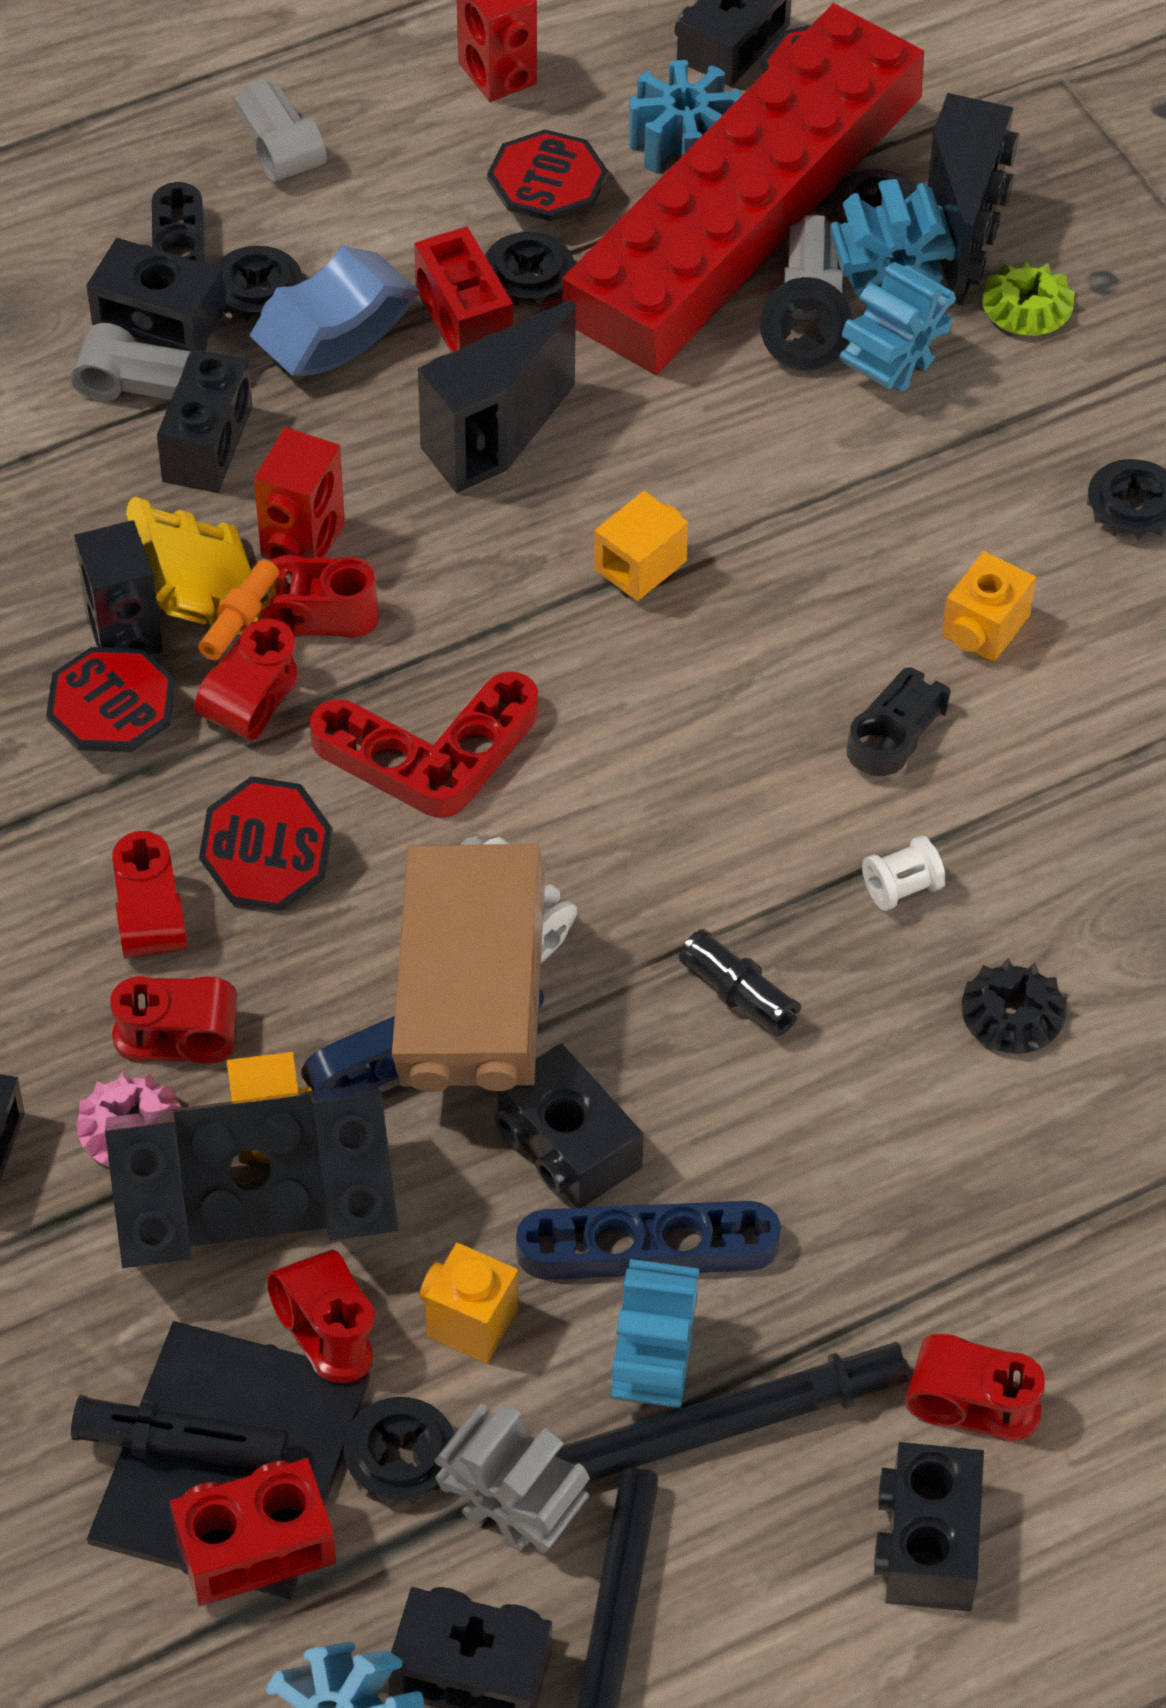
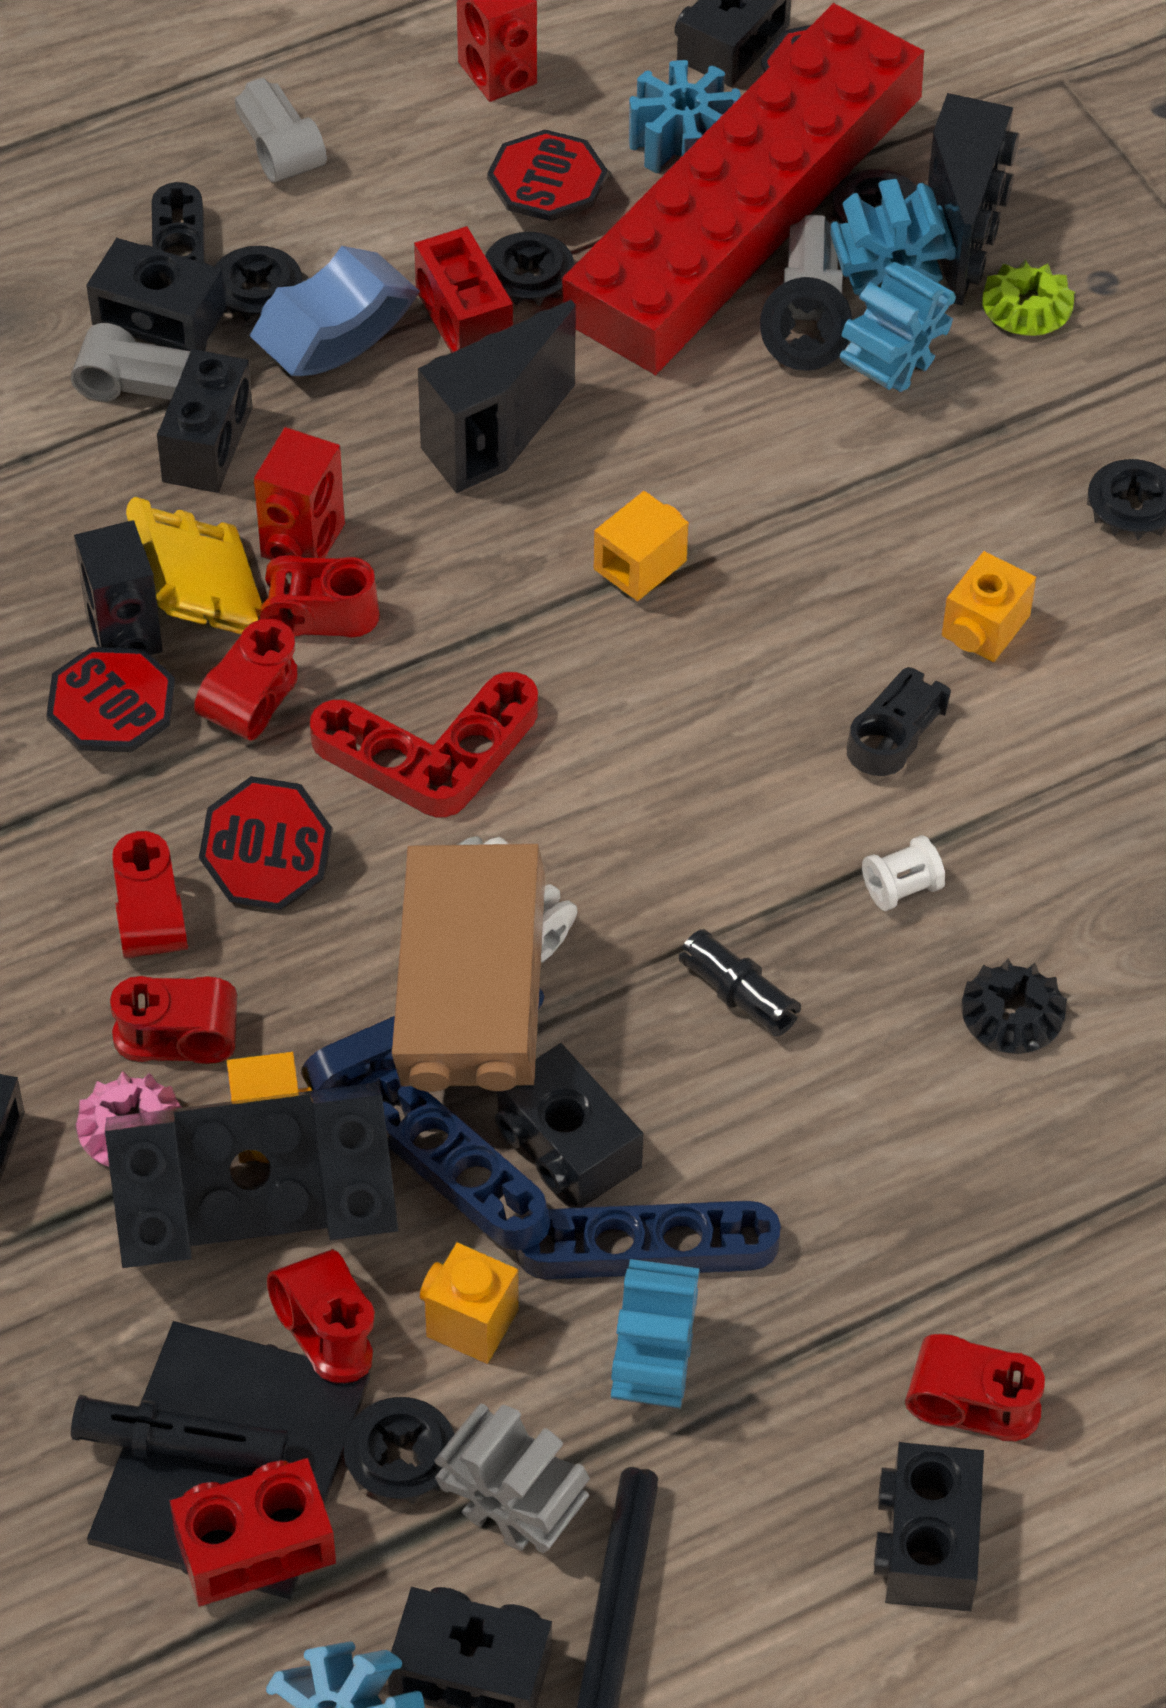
(238, 609): orange bar -> none
(459, 1152): none -> dark blue beam
(739, 1411): black axle -> none

